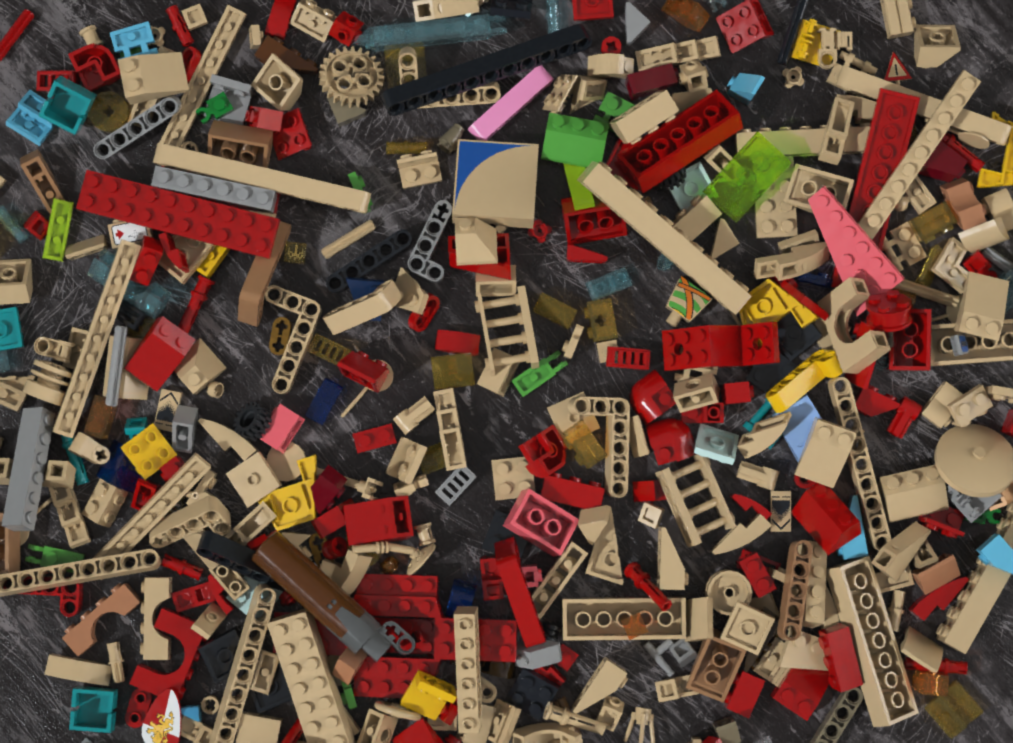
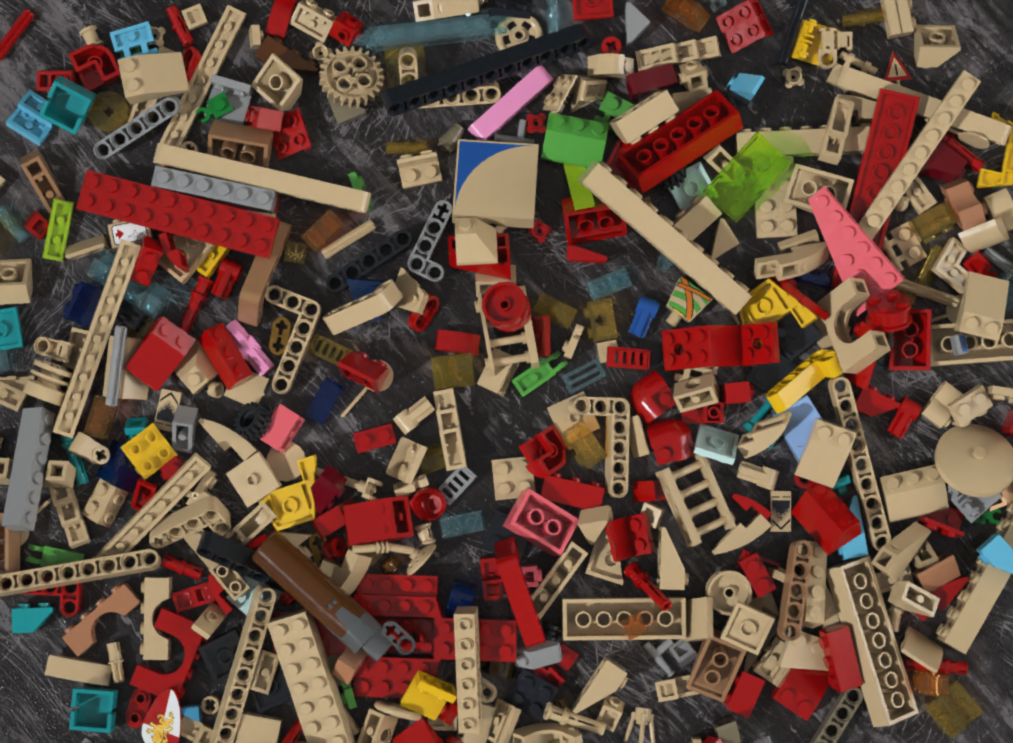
(30, 619): none -> teal slope
(83, 304): none -> clear blue bracket
(225, 356): none -> red brick
(228, 273): none -> red piece
(249, 348): none -> bright pink piece
(250, 391): none -> tan piece
(319, 47): none -> tan plate
(323, 231): none -> clear orange brick
(428, 503): none -> red hair
(462, 524): none -> clear light blue slope
(496, 310): none -> red wheel
(520, 138): none -> light grey piece
(535, 31): none -> tan plate
(536, 118): none -> red plate
(541, 331): none -> red plate
(599, 368): none -> clear light blue tile
(630, 536): none -> red bracket
(645, 312): none -> blue piece
(842, 480): none -> teal tile
(862, 18): none -> clear yellow pin
(913, 599): none -> tan slope

